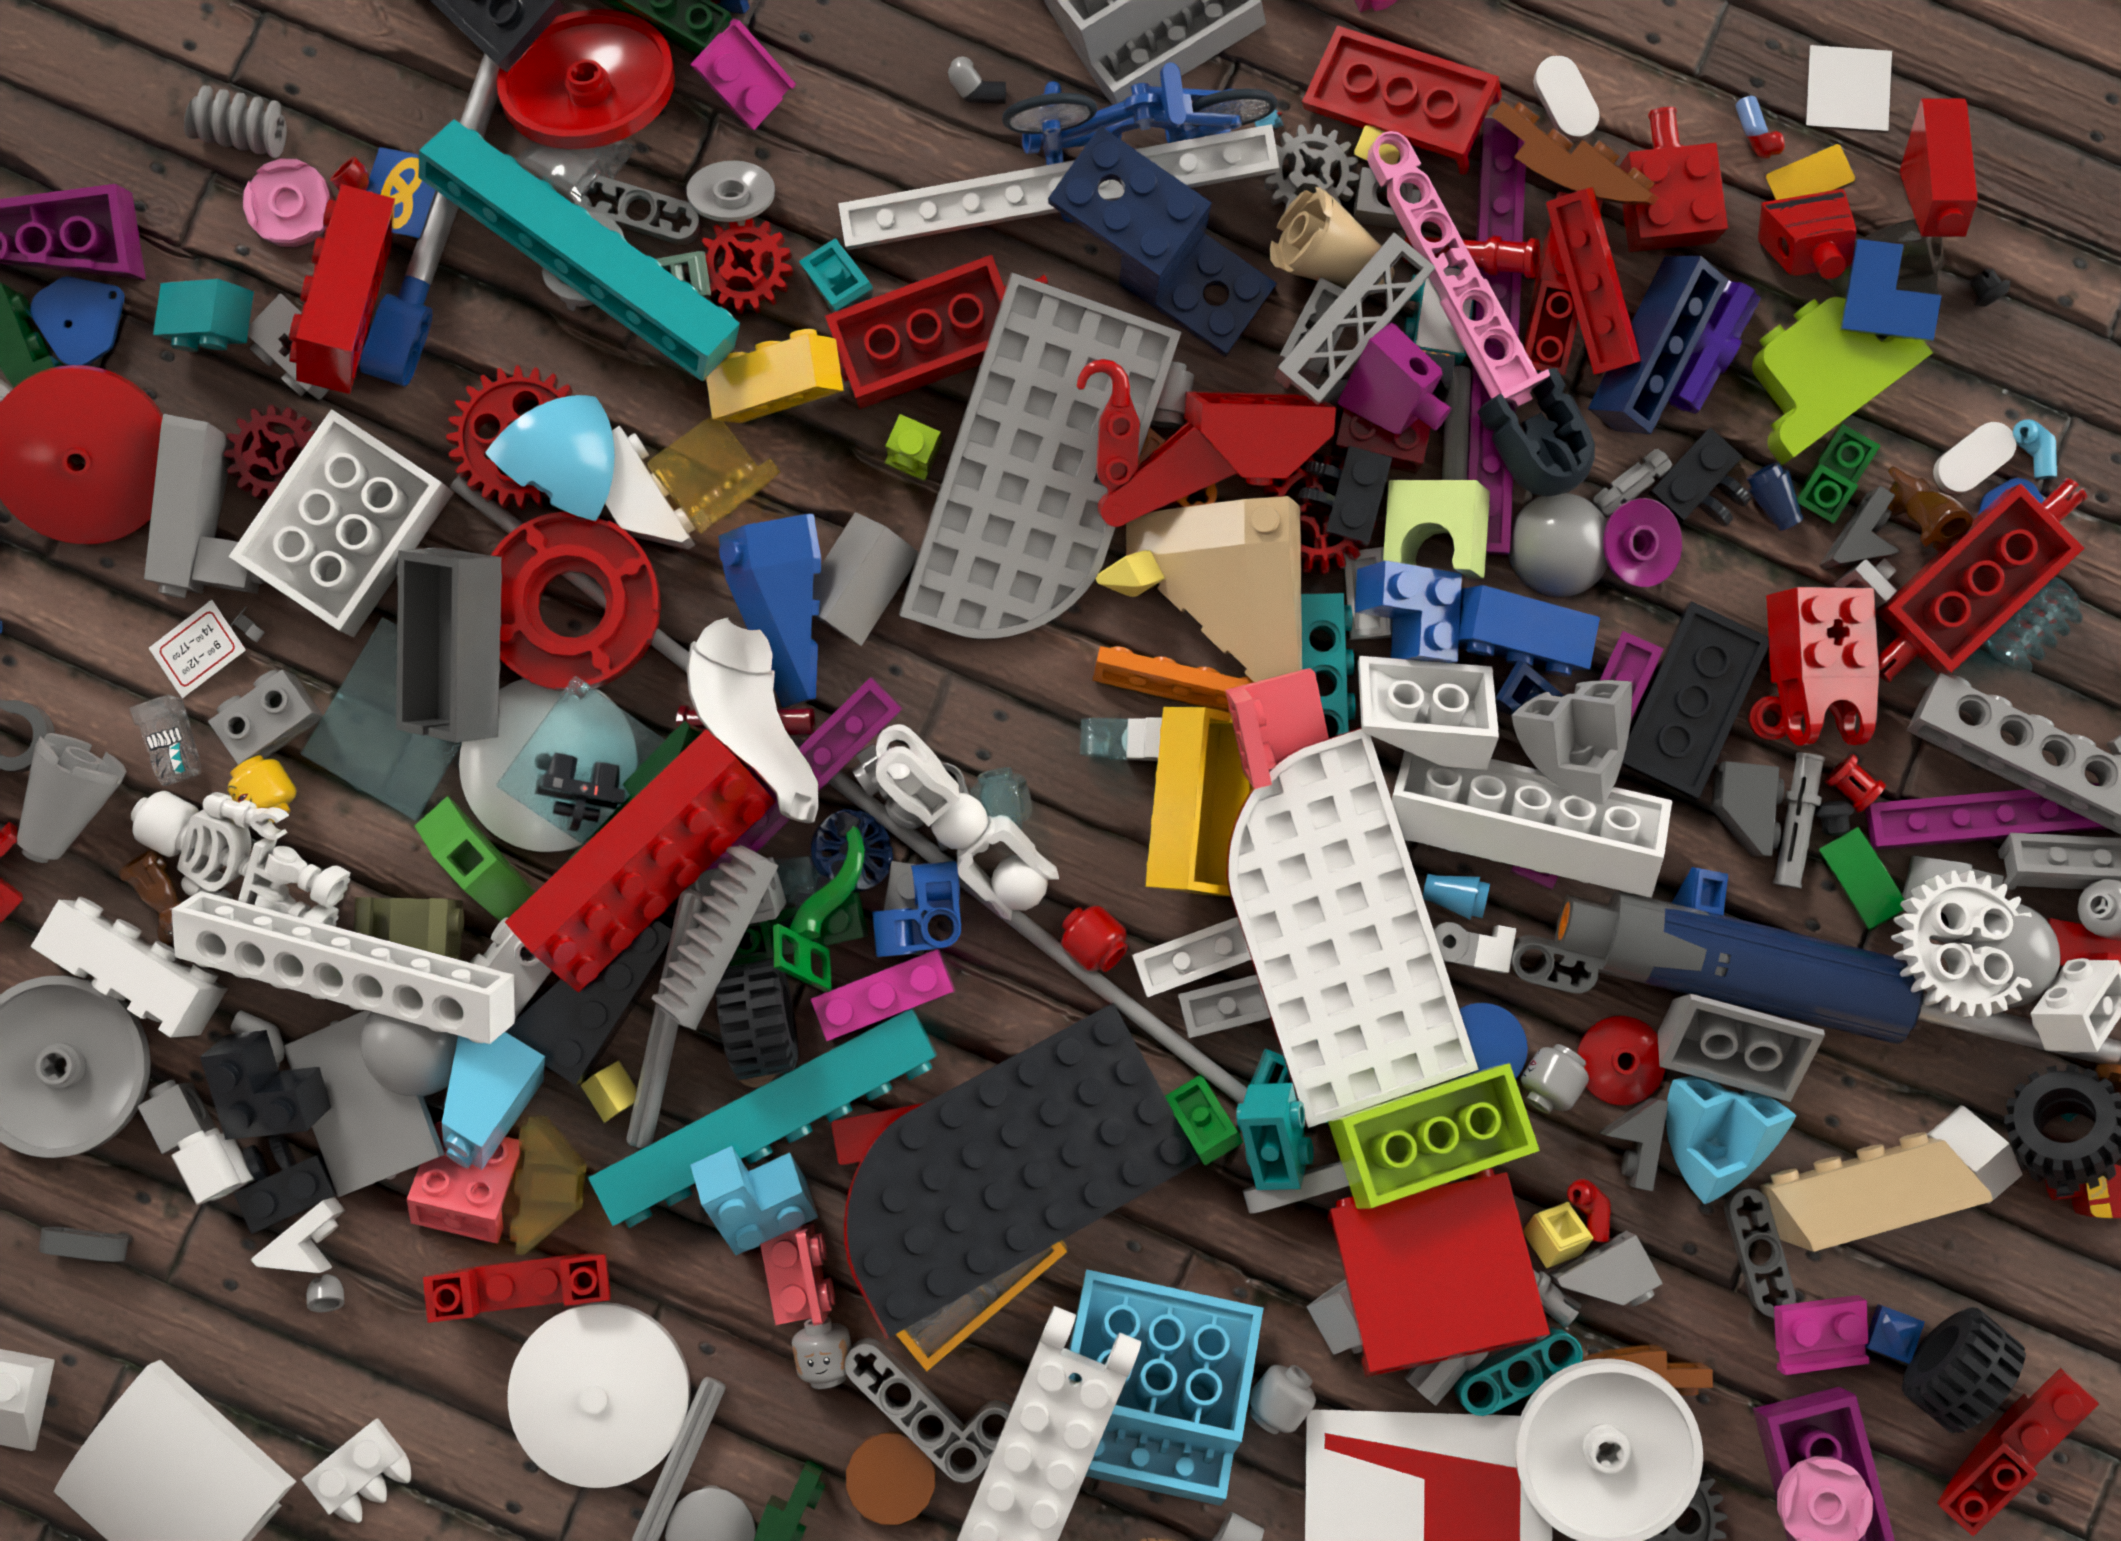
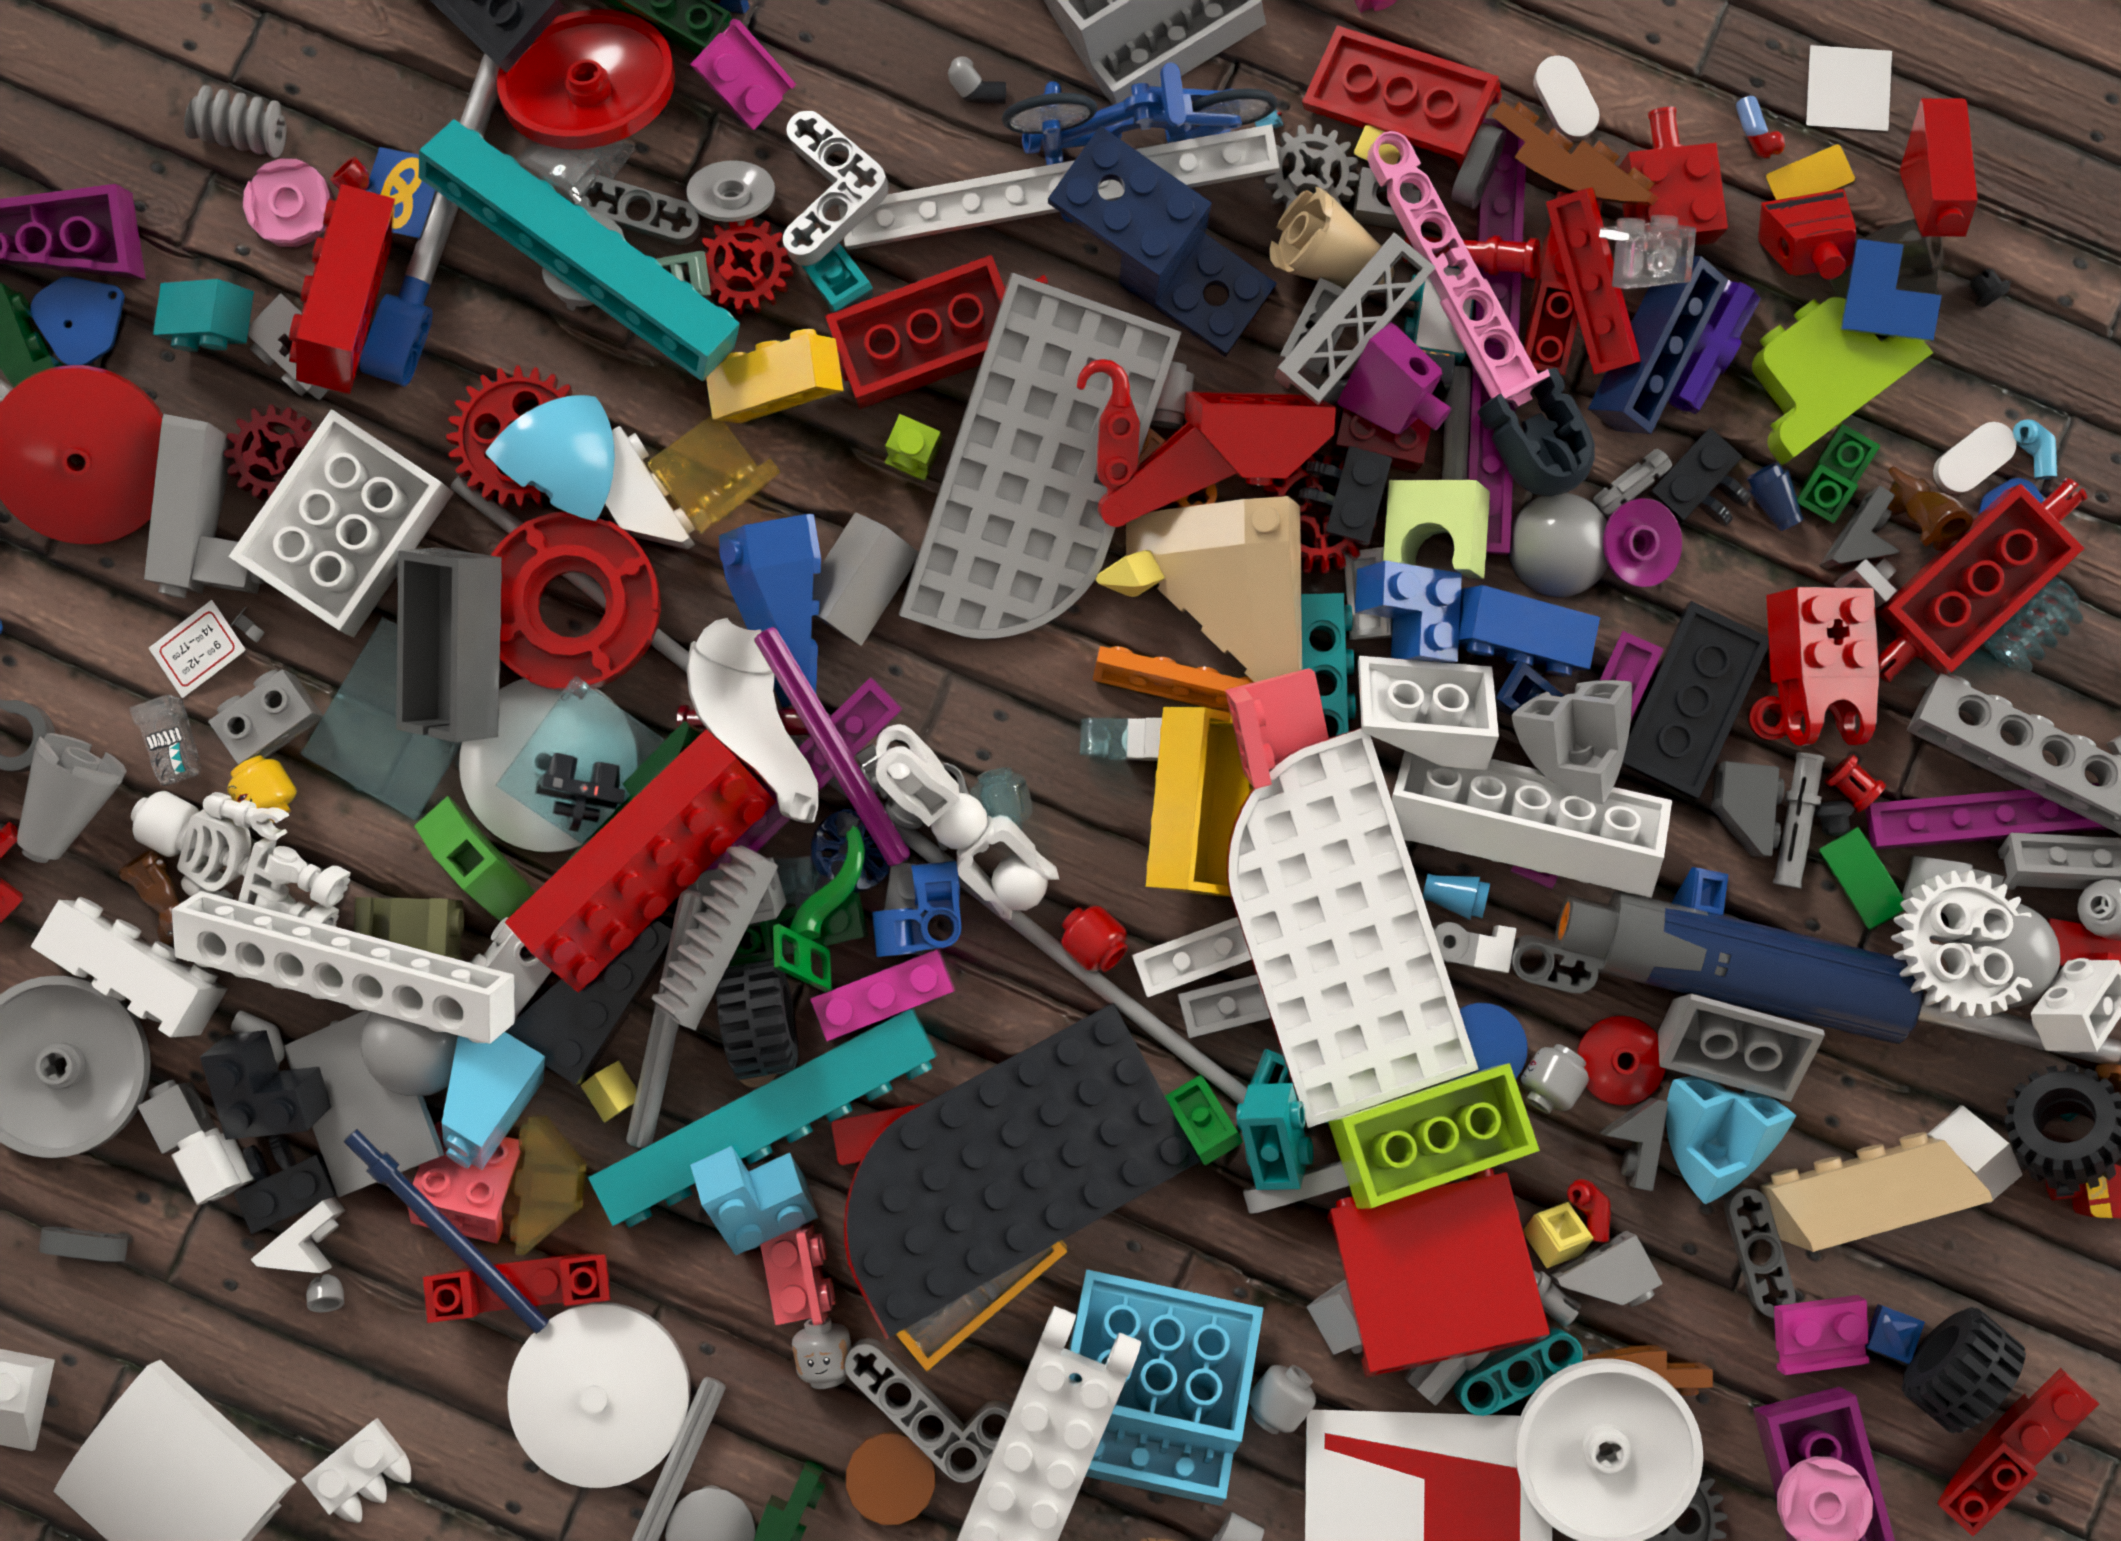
(384, 1169): none -> dark blue bar
(832, 746): none -> magenta axle
(844, 191): none -> light grey beam
(1478, 165): none -> dark grey beam
(1651, 251): none -> clear bracket

